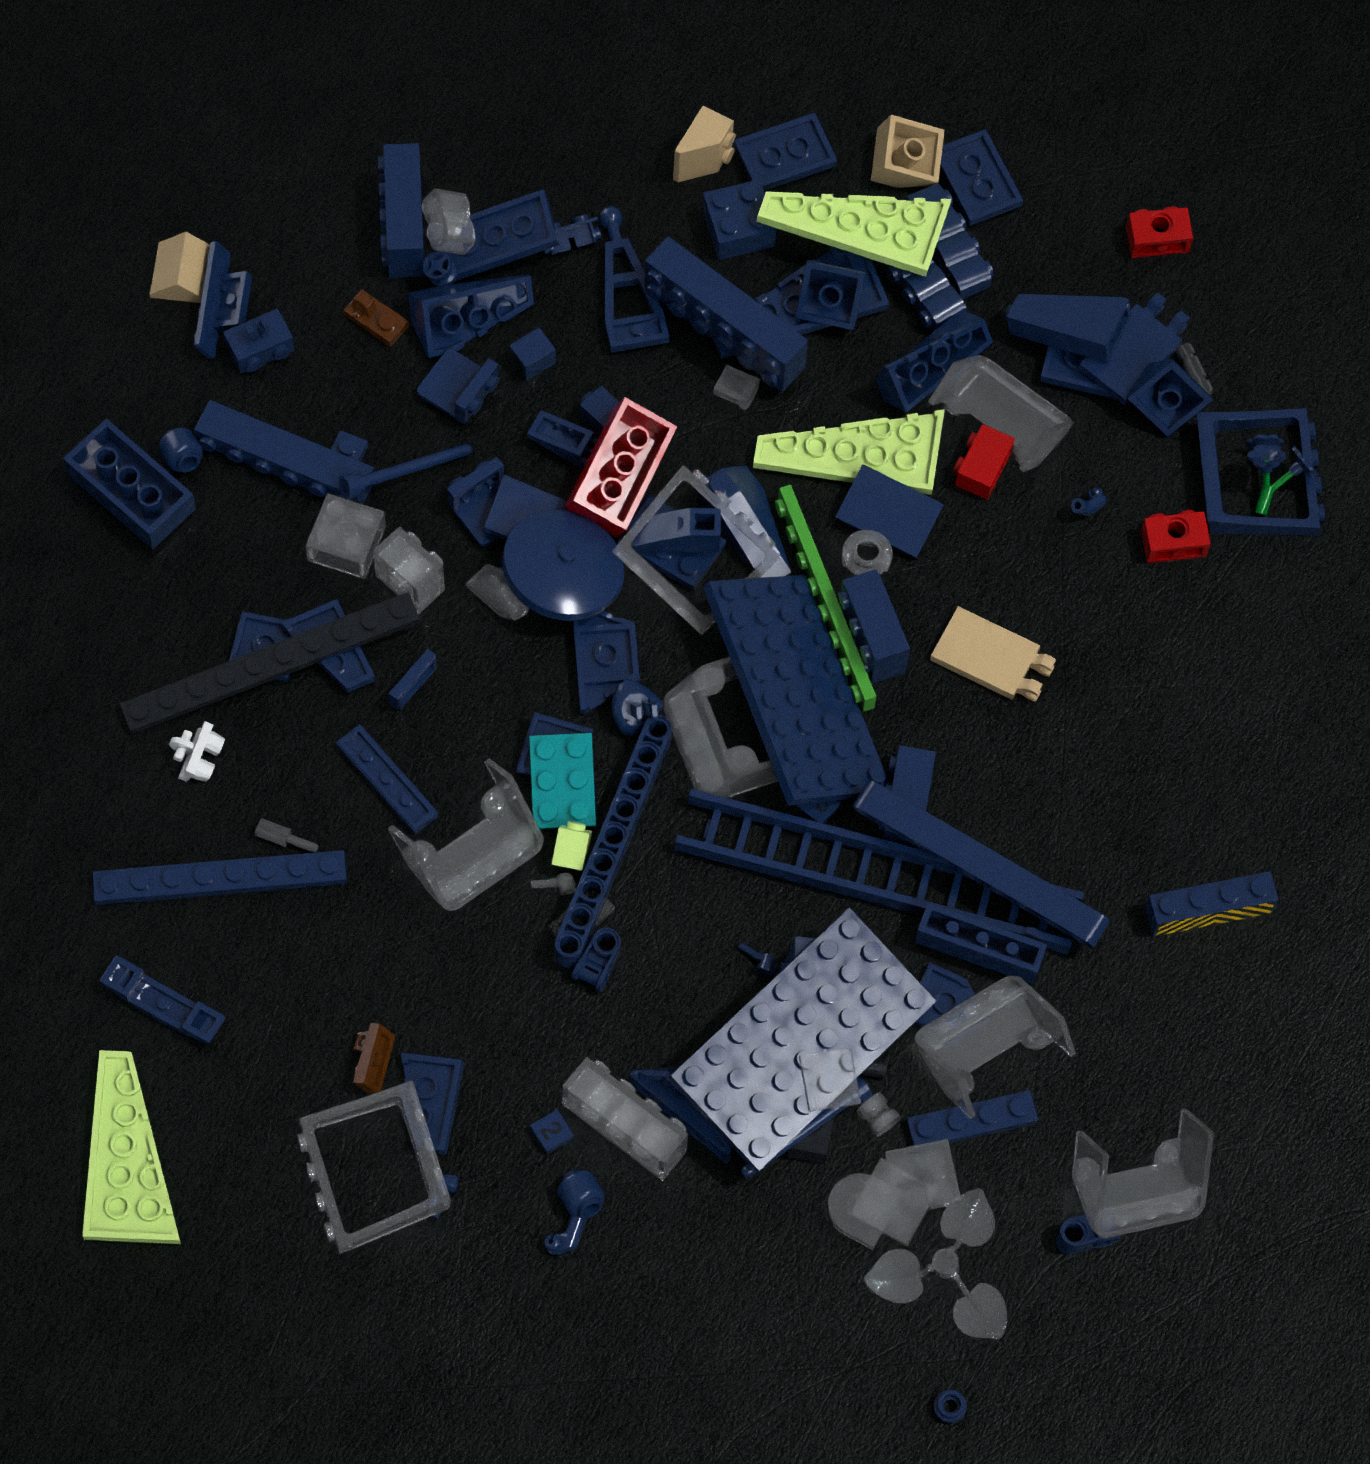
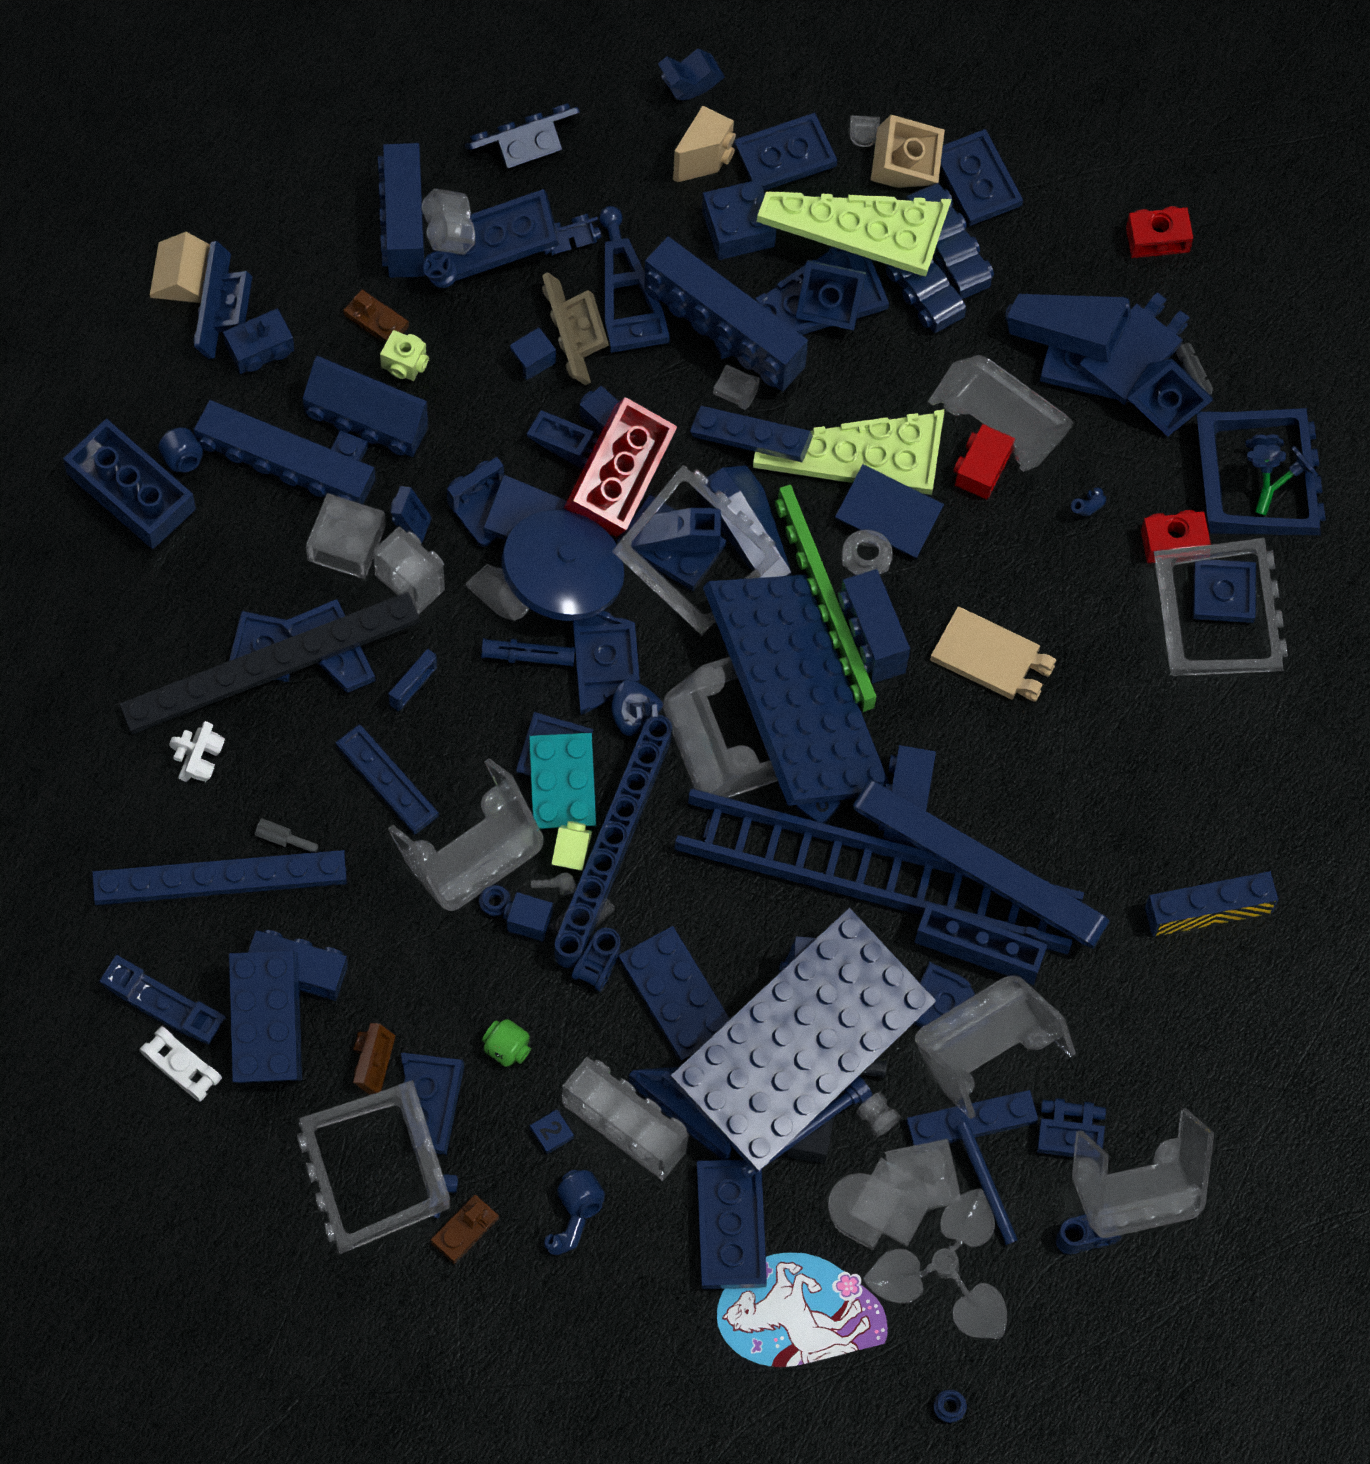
(125, 1176): yellowish green wing -> none
(180, 1064): none -> white plate
(265, 1017): none -> dark blue brick
(319, 969): none -> dark blue brick
(352, 485): dark blue piece -> none
(365, 407): none -> dark blue slope
(404, 355): none -> yellowish green brick
(410, 513): none -> dark blue hinge
(459, 312): dark blue wedge -> none
(459, 385): dark blue bracket -> none
(464, 1229): none -> reddish brown hinge
(494, 892): none -> dark blue plate
(506, 1042): none -> bright green head
(527, 140): none -> bracket
(527, 652): none -> dark blue pin
(528, 916): none -> dark blue brick
(578, 326): none -> dark tan bracket
(674, 992): none -> dark blue plate
(691, 76): none -> dark blue brick
(730, 1226): none -> dark blue plate
(751, 434): none -> dark blue plate
(767, 962): dark blue hand -> none
(801, 1314): none -> sticker
(829, 1079): clear piece -> none
(863, 130): none -> clear tile
(924, 366): dark blue wedge -> none
(986, 1183): none -> dark blue bar
(1059, 1136): none -> dark blue plate
(1179, 665): none -> clear windscreen
(1224, 590): none -> dark blue plate

